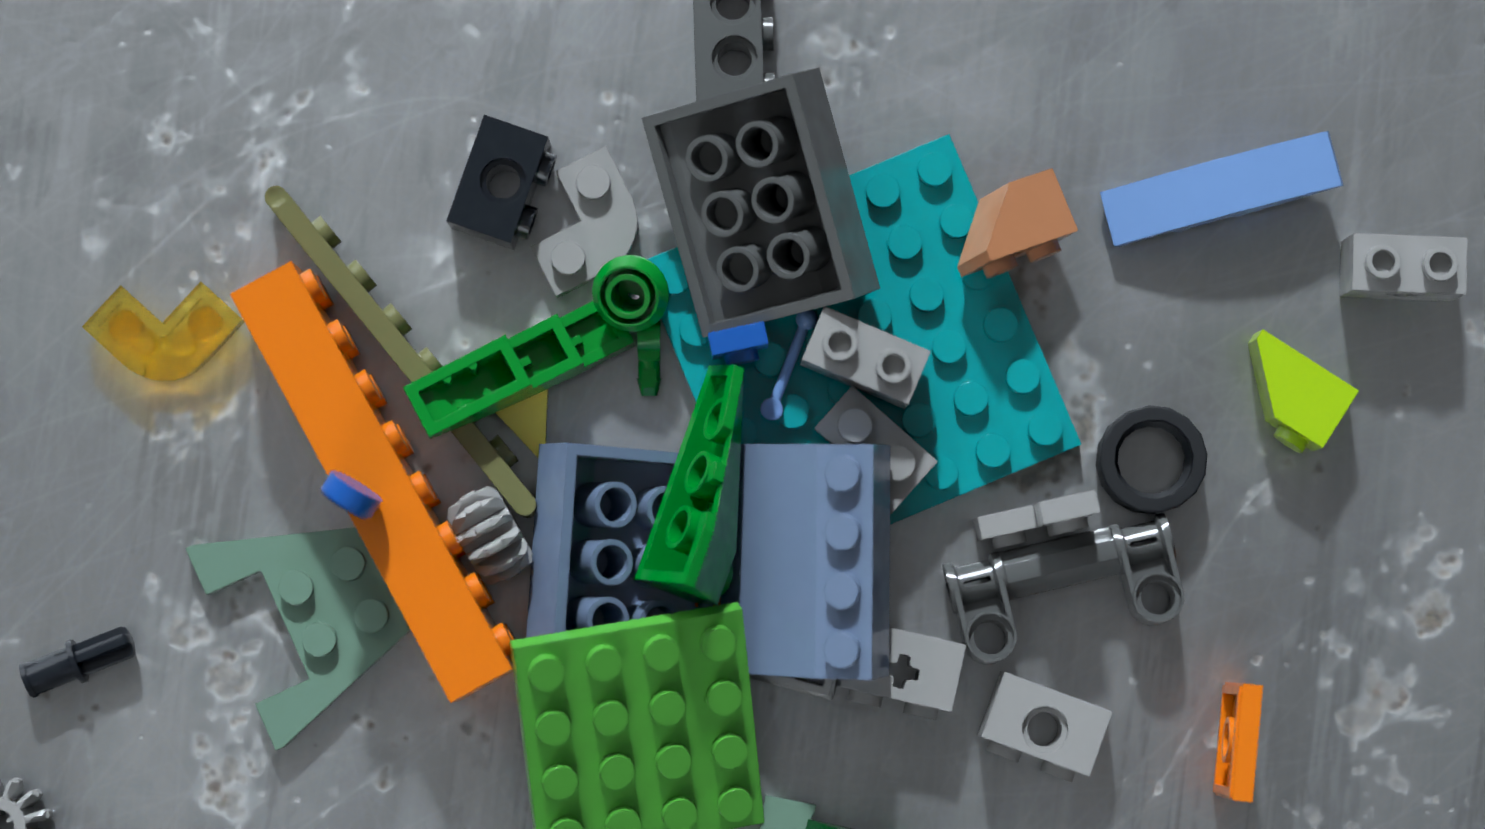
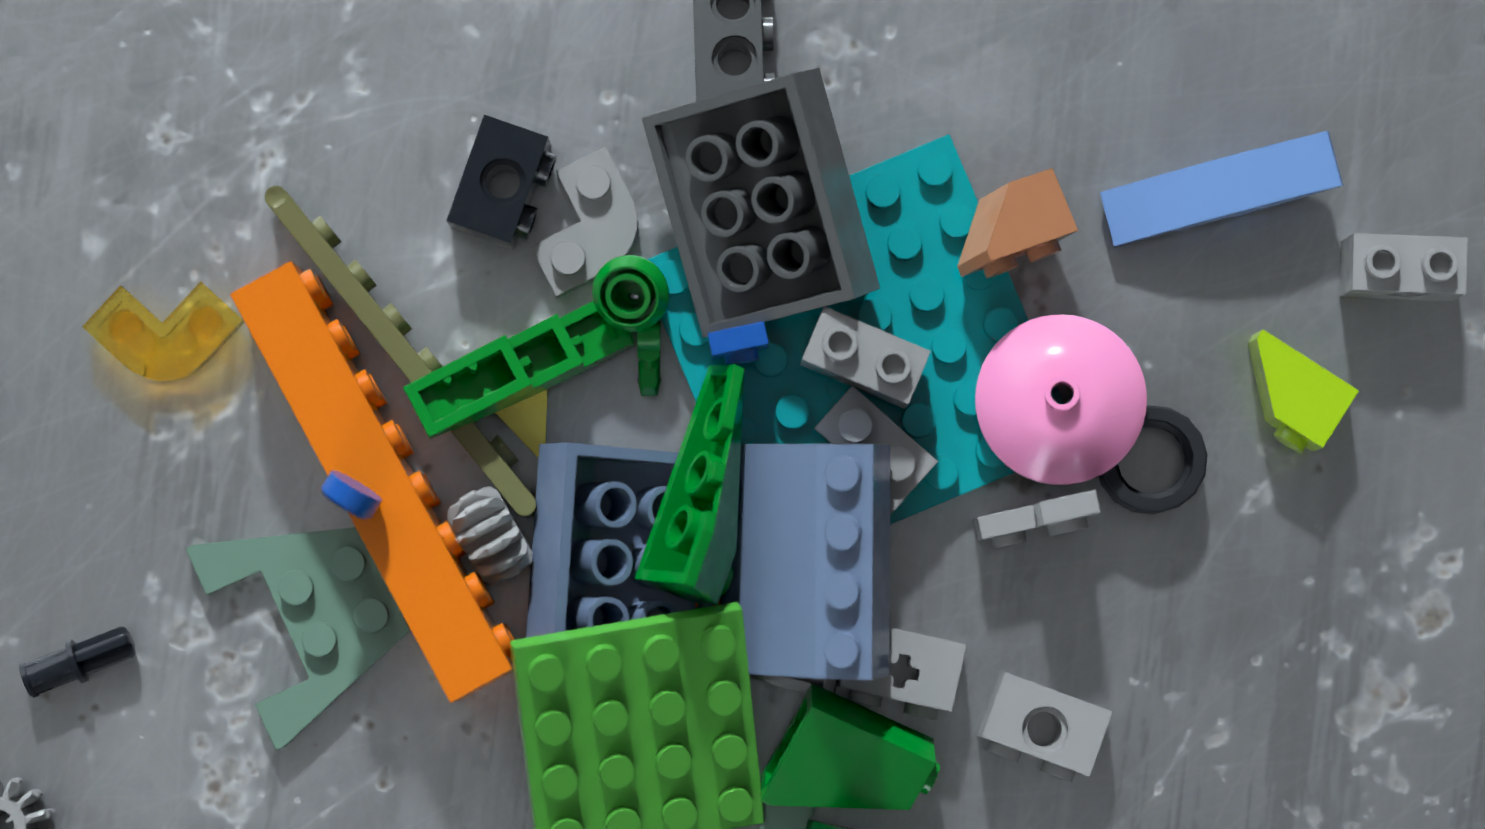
(771, 407): medium blue hinge -> none
(847, 758): none -> green slope
(1052, 439): none -> bright pink dish
(1059, 565): dark grey piece -> none
(1237, 741): orange tile -> none

